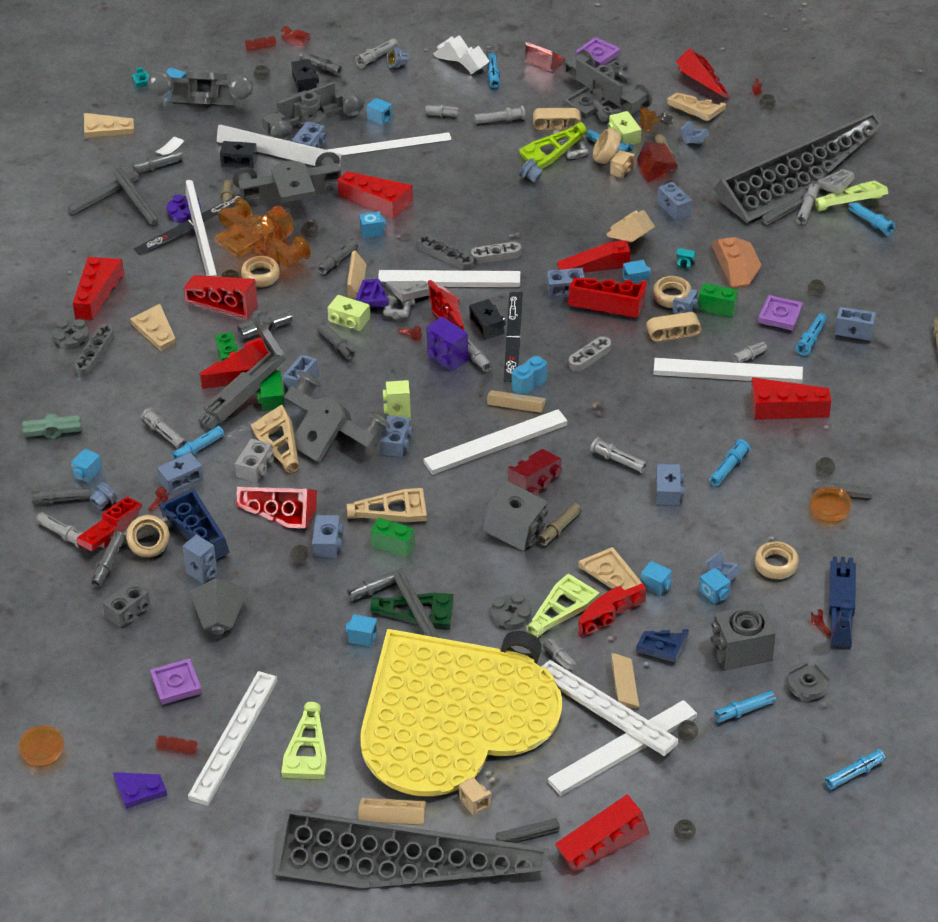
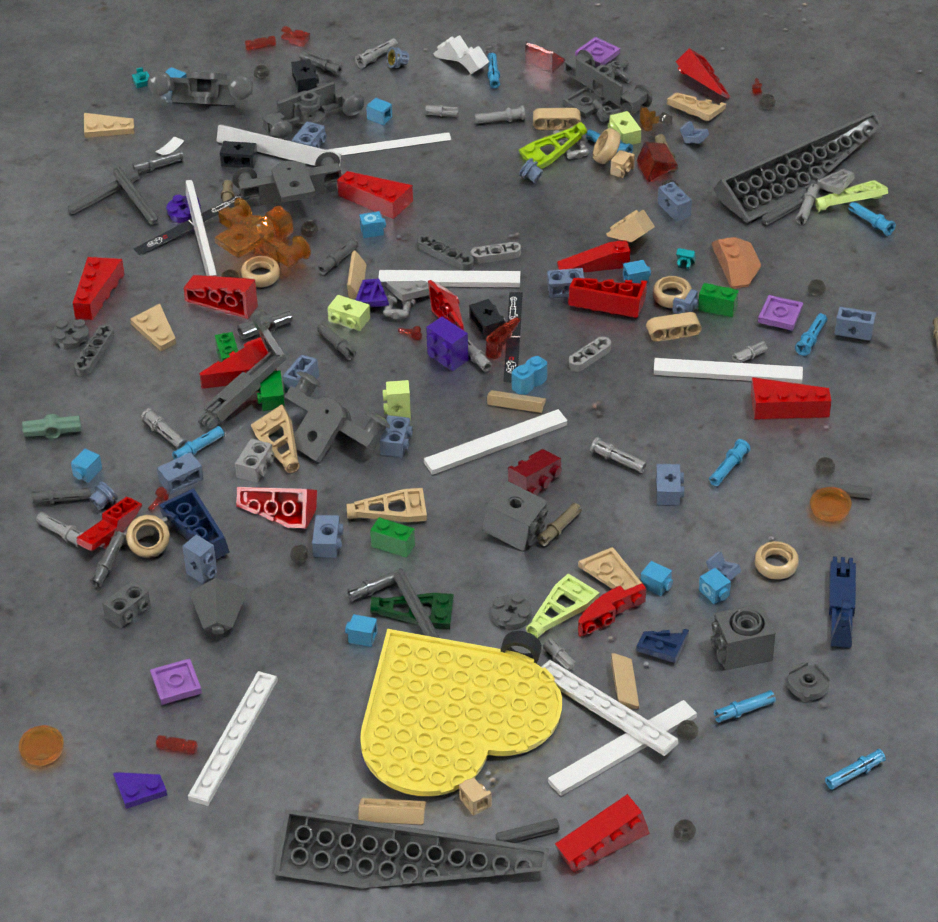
(304, 766): yellowish green plate -> none
(499, 337): none -> clear red piece
(818, 620): clear red hand -> none

